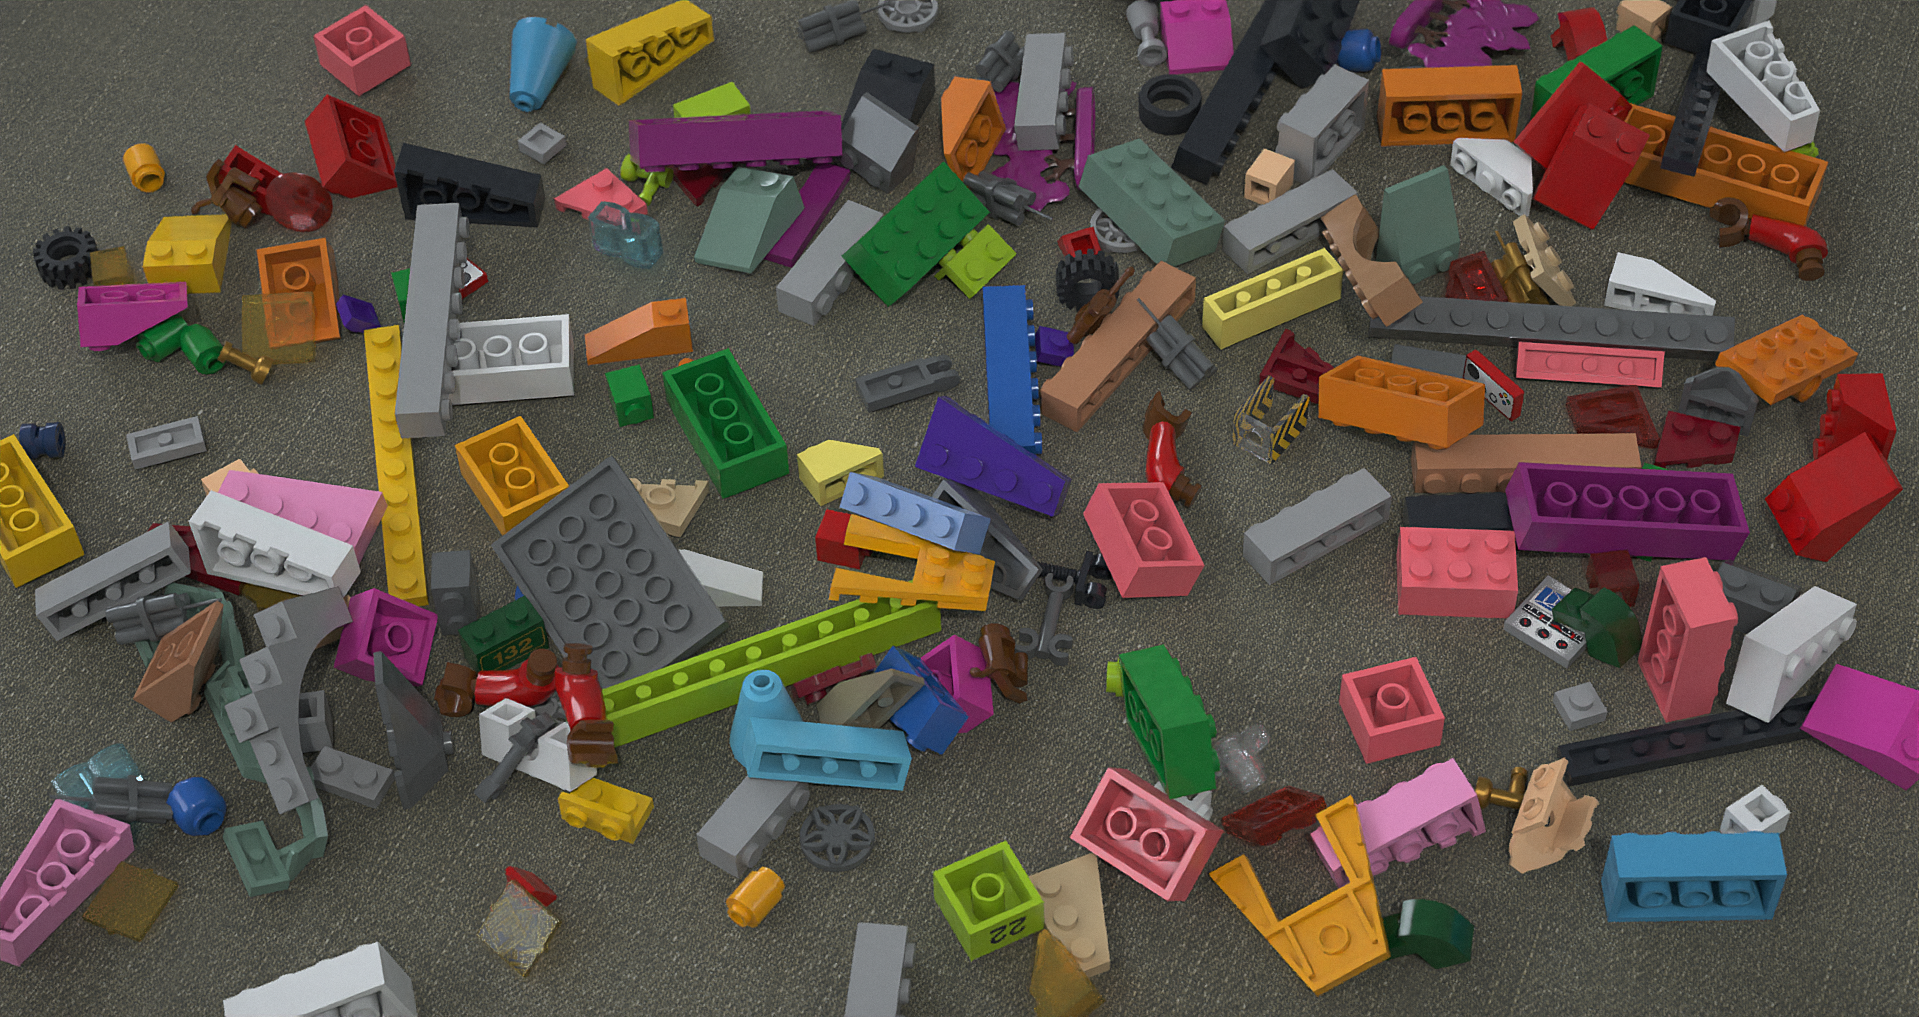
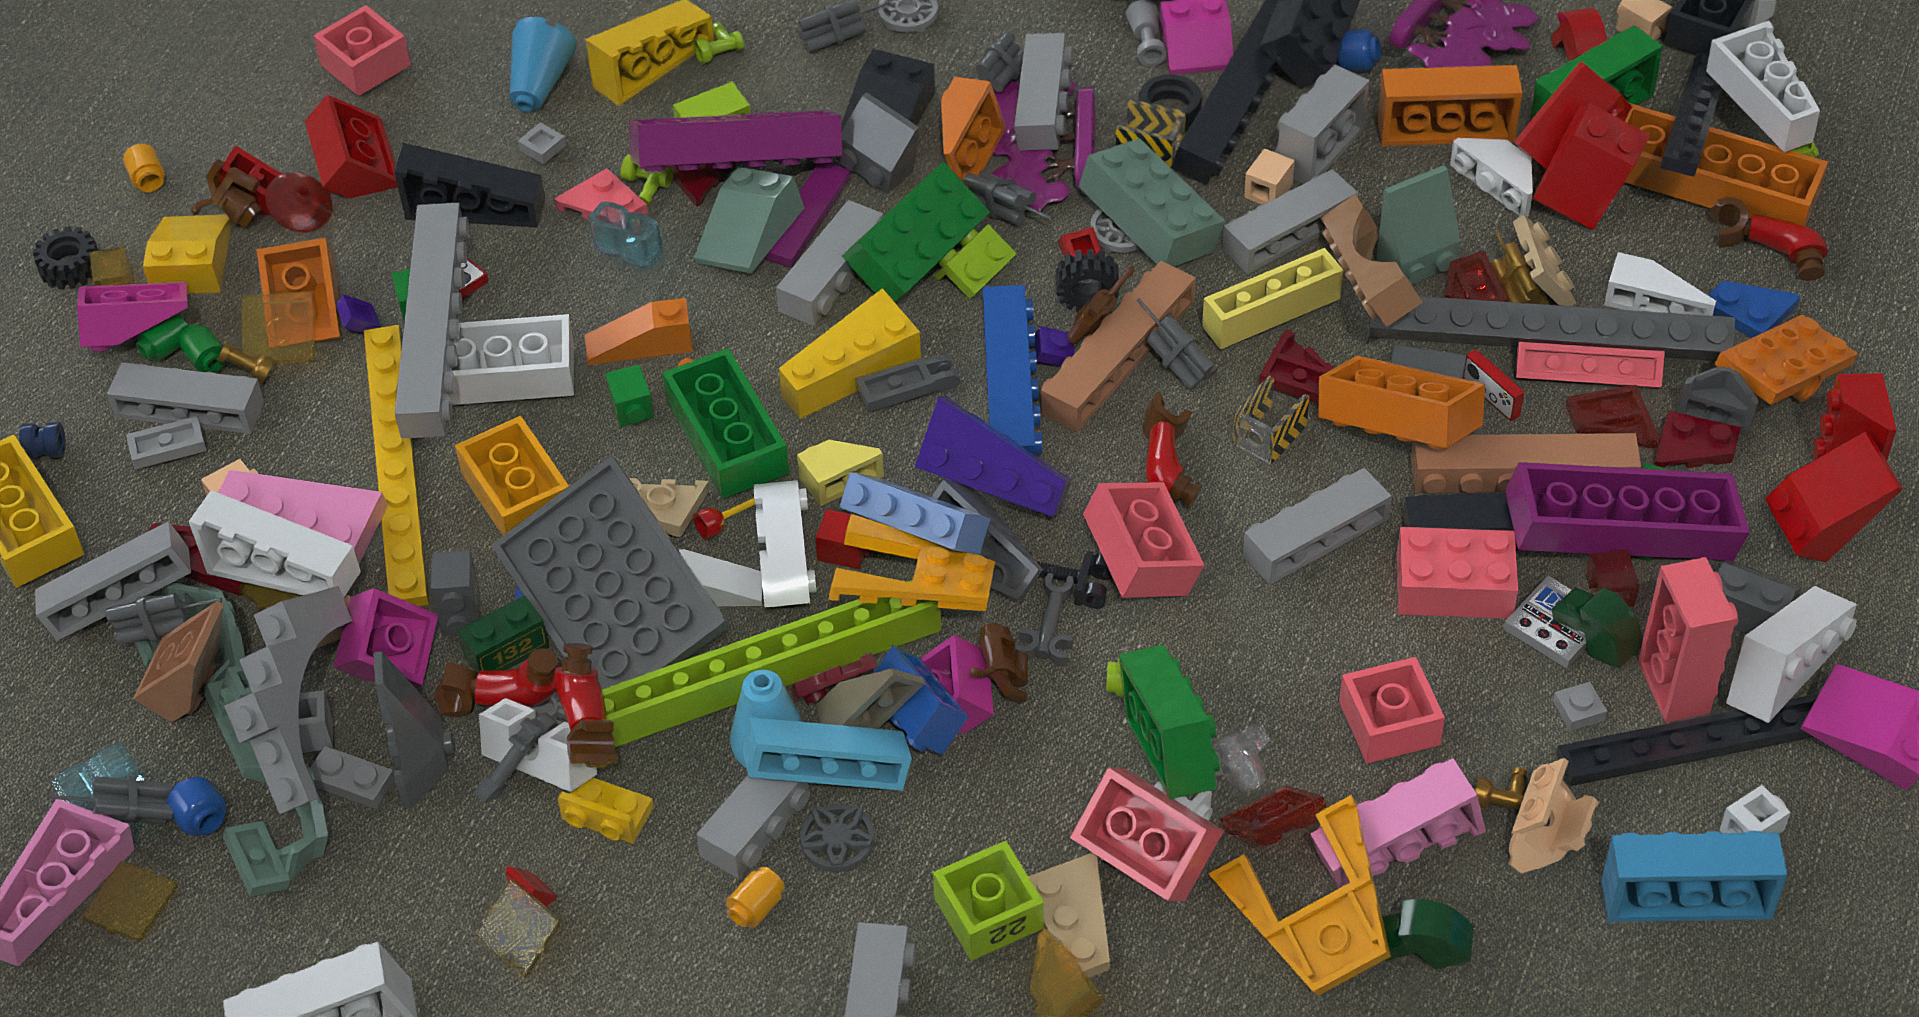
(179, 394): none -> light grey brick
(705, 50): none -> lime piece
(710, 521): none -> red hinge
(780, 527): none -> white brick
(861, 343): none -> yellow wedge
(1156, 126): none -> clear piece
(1752, 306): none -> blue wing

